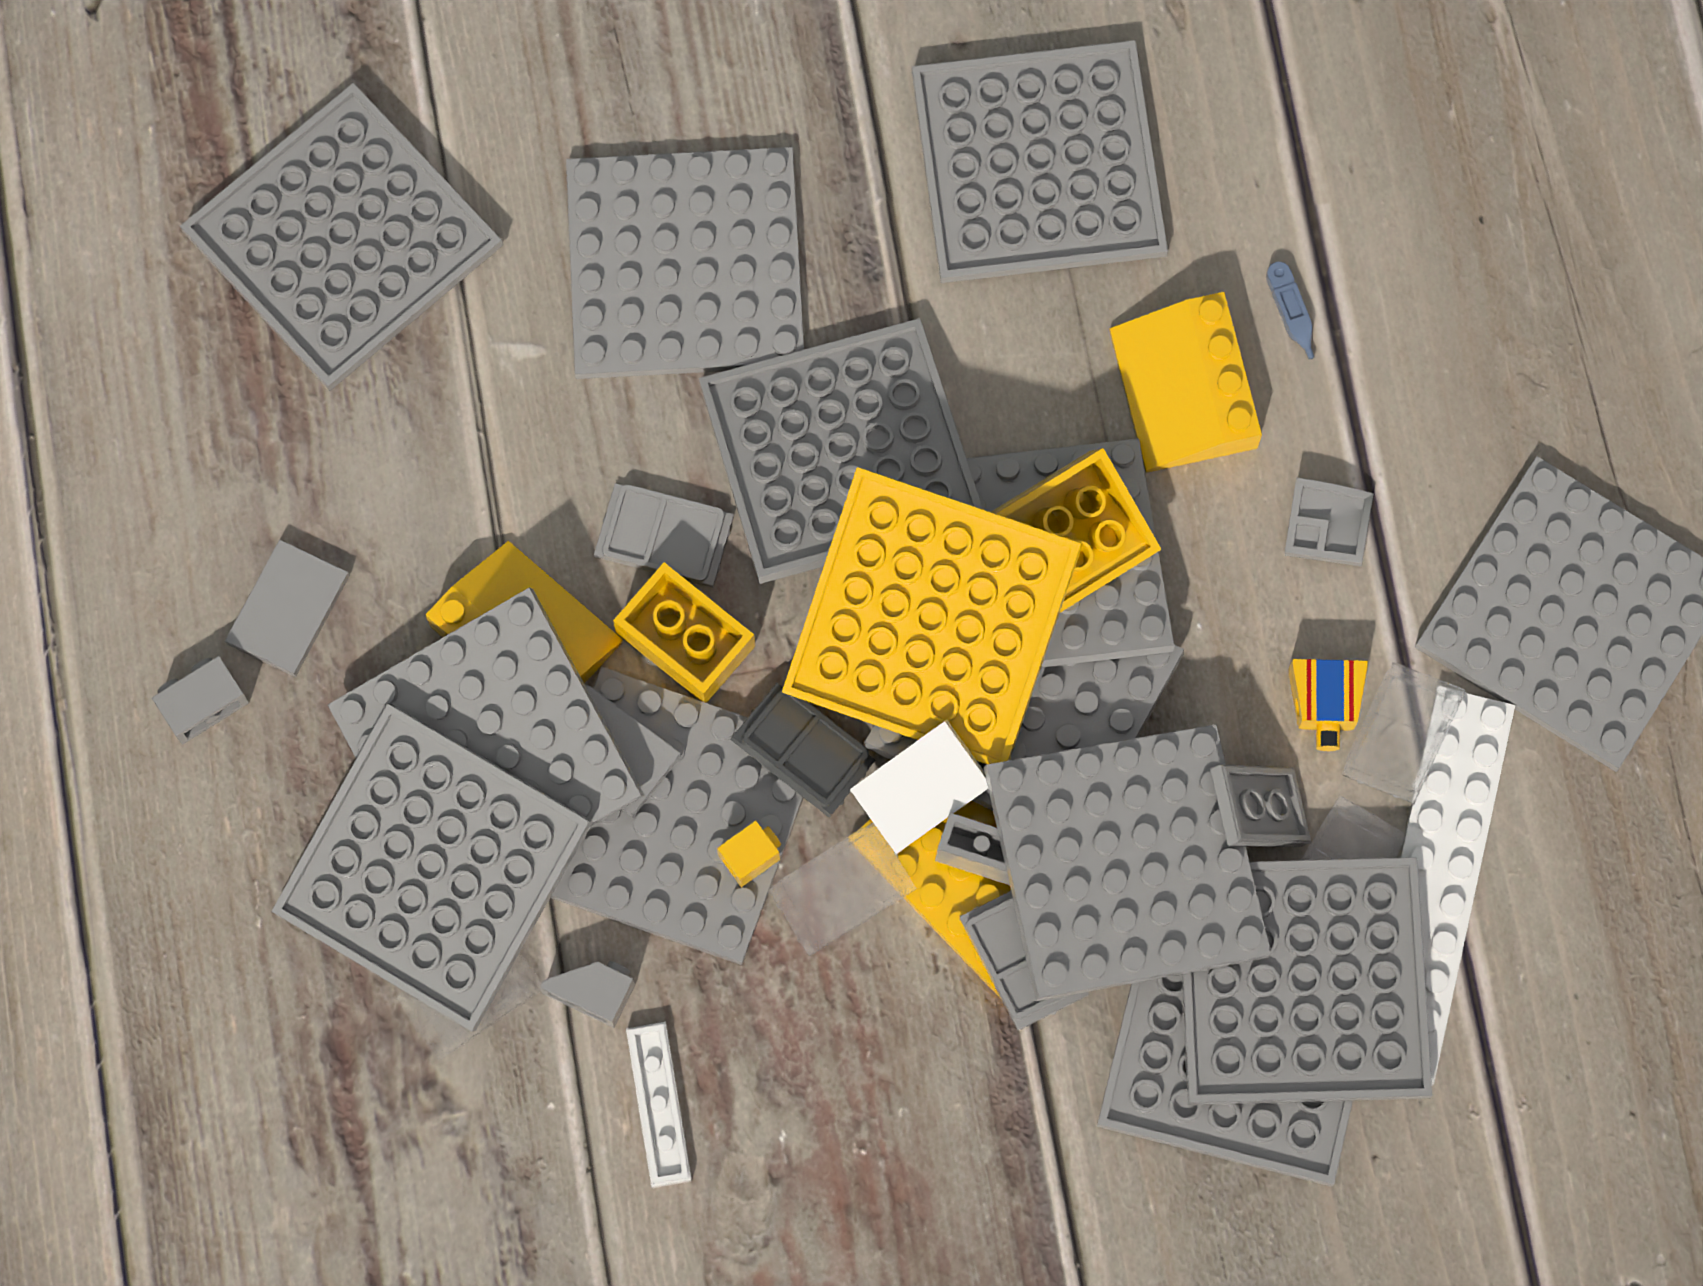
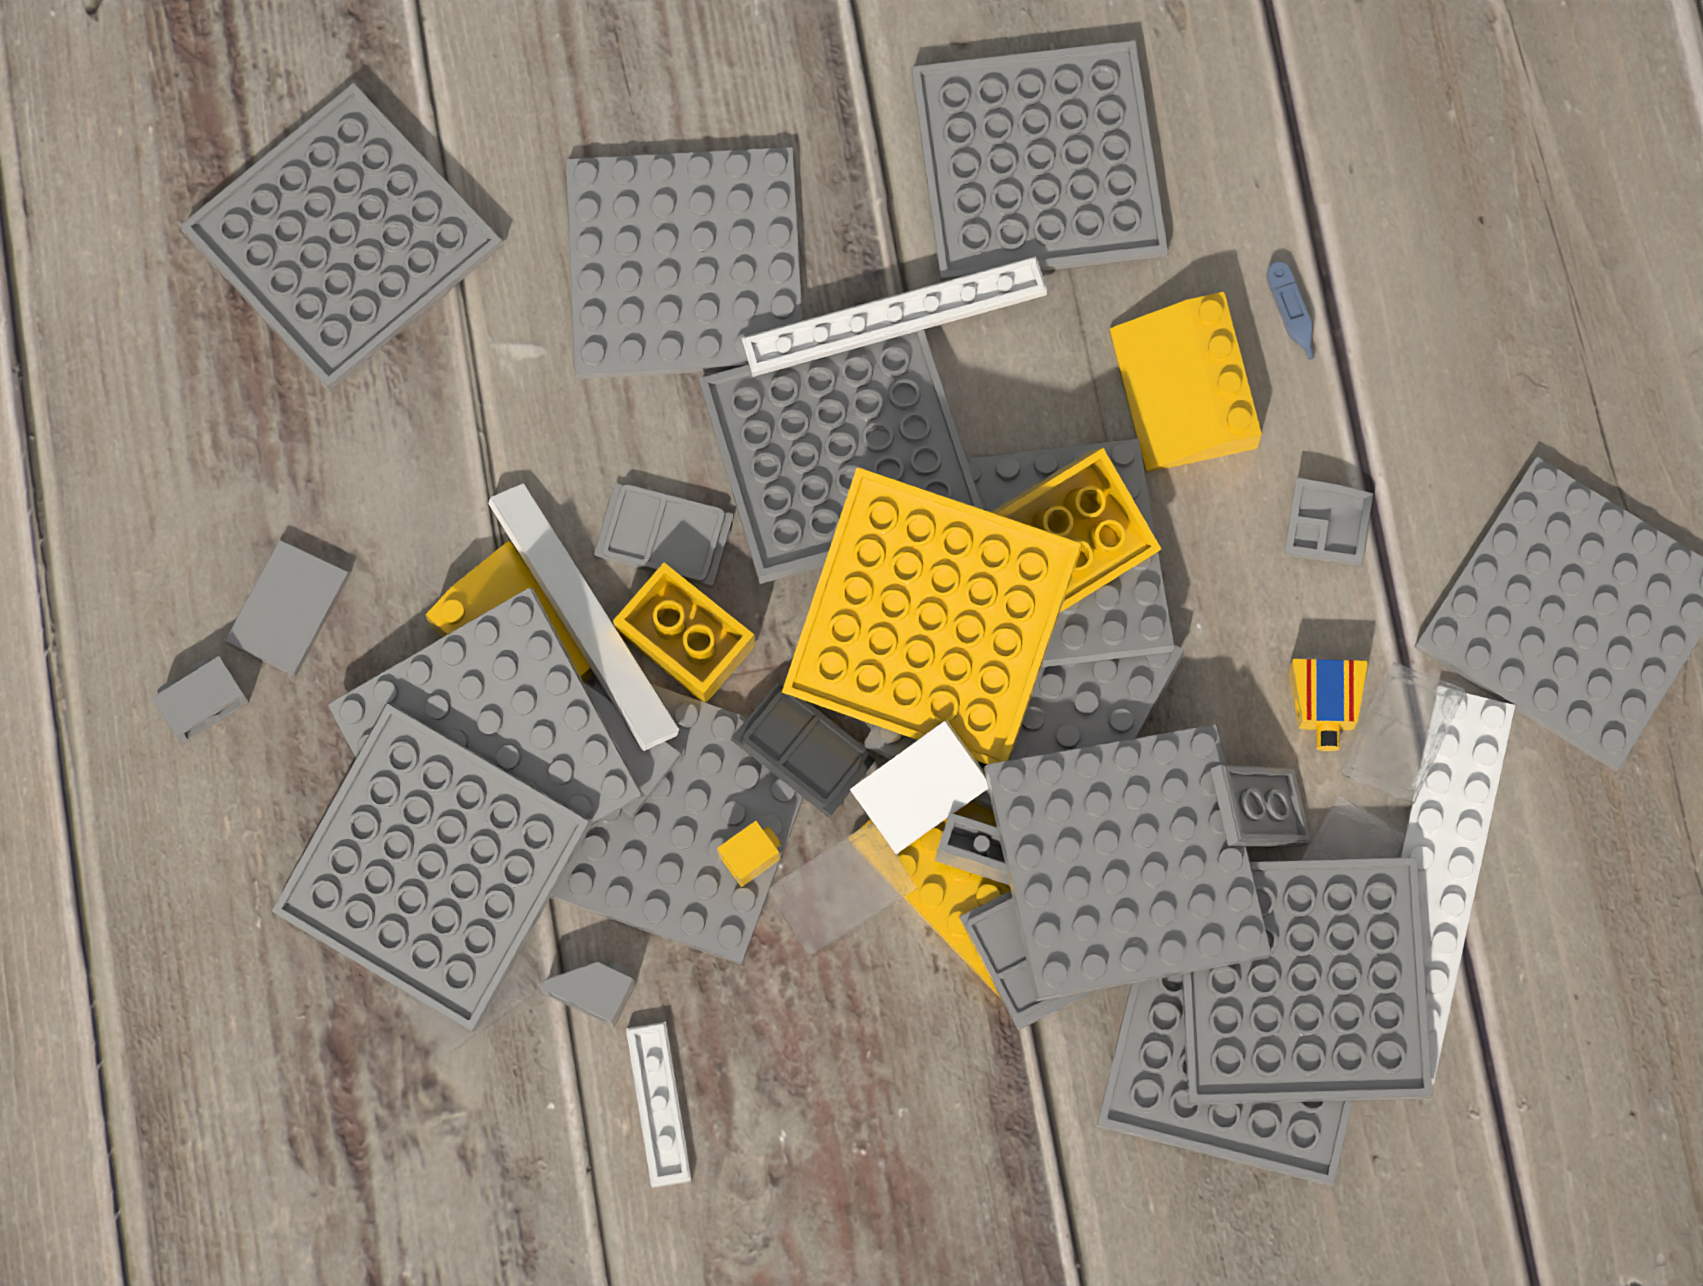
(583, 617): none -> white tile
(894, 316): none -> white tile

